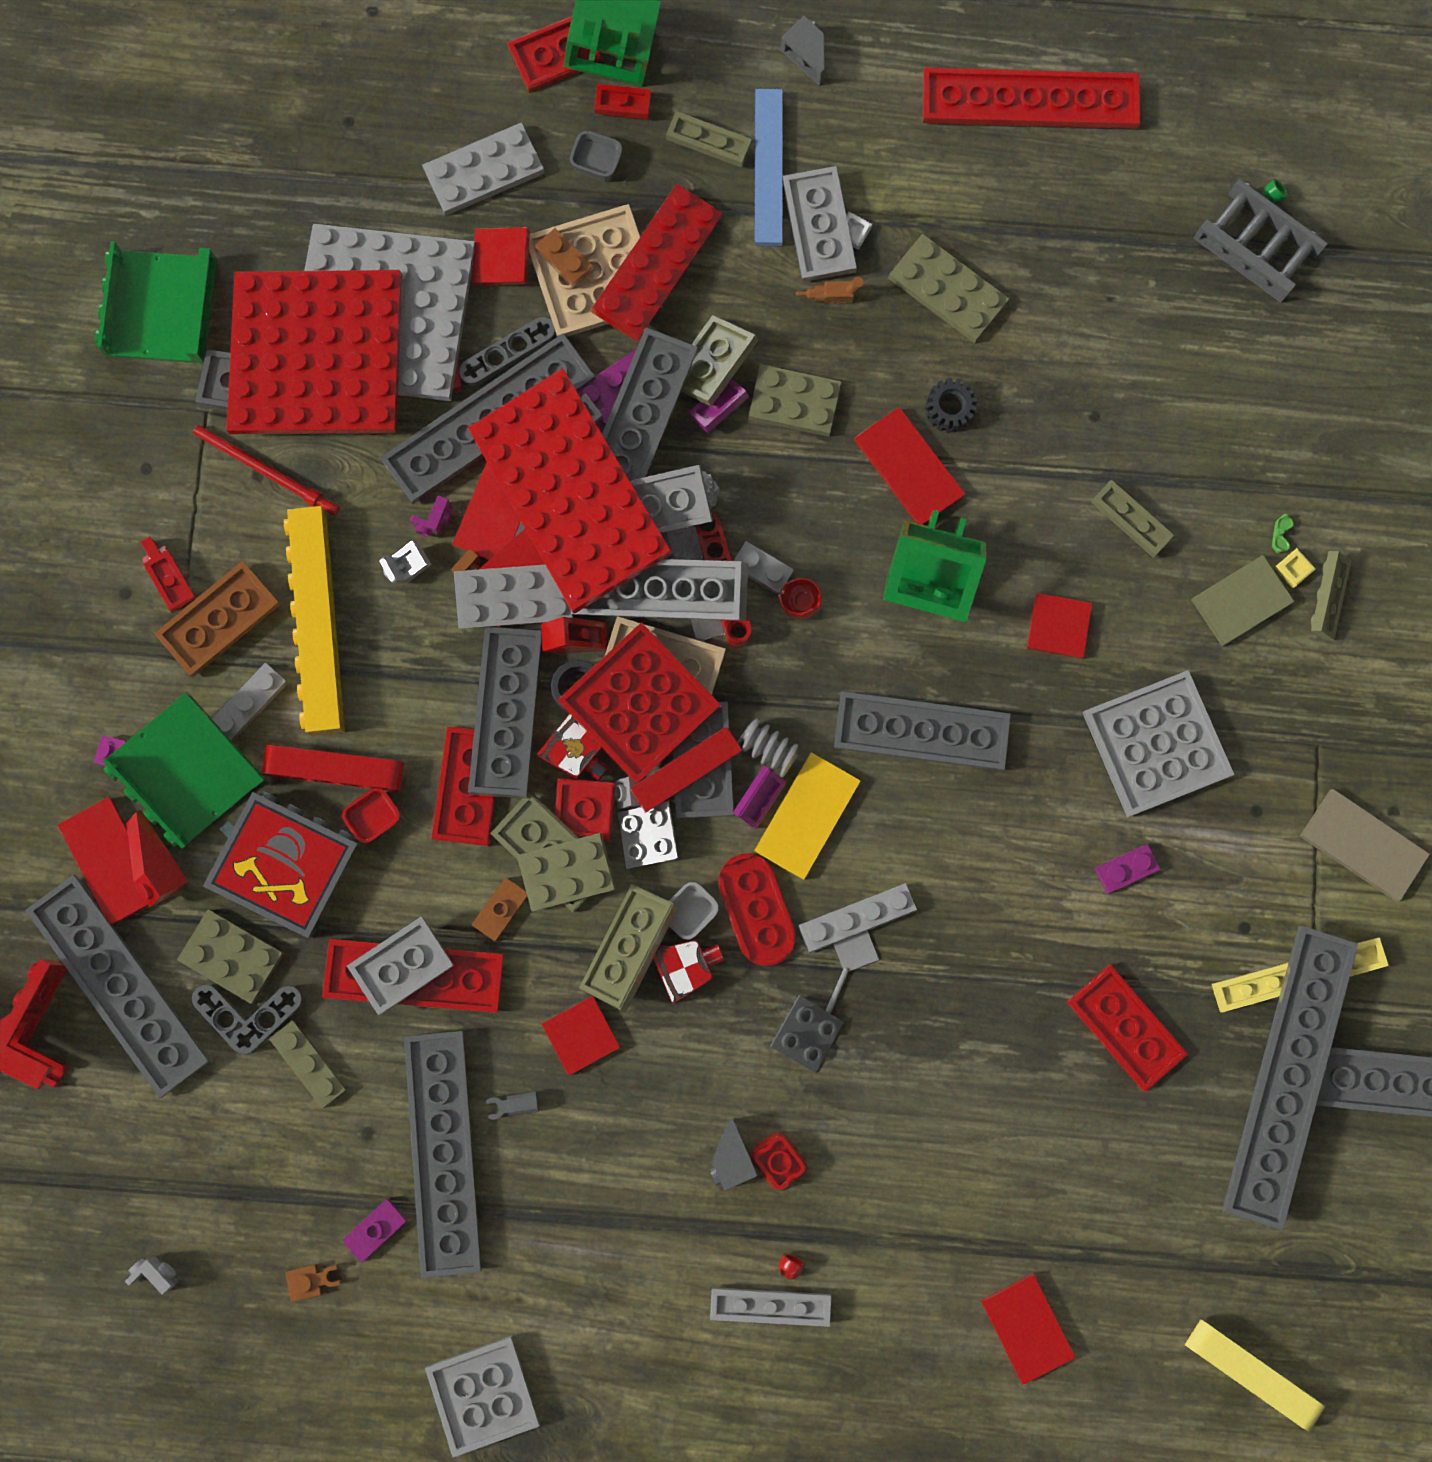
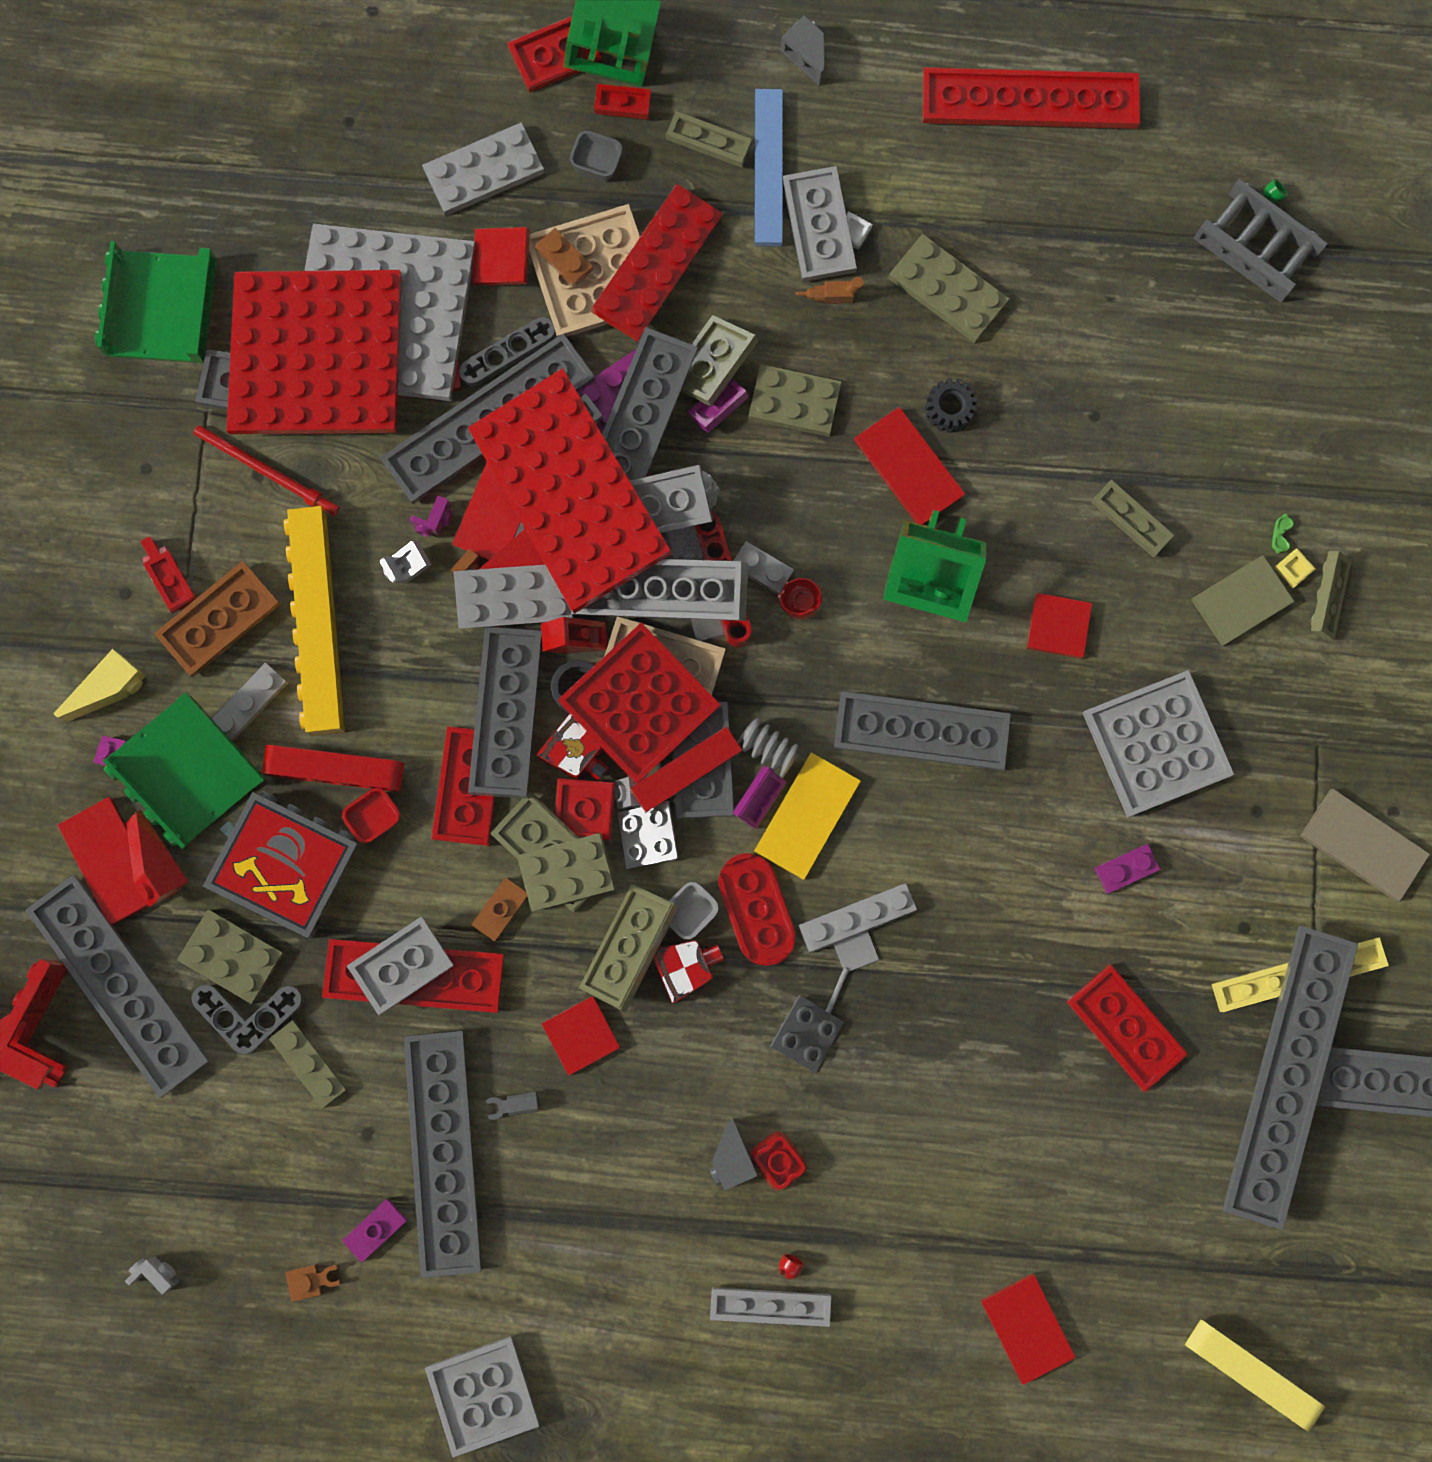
(106, 684): none -> light yellow slope

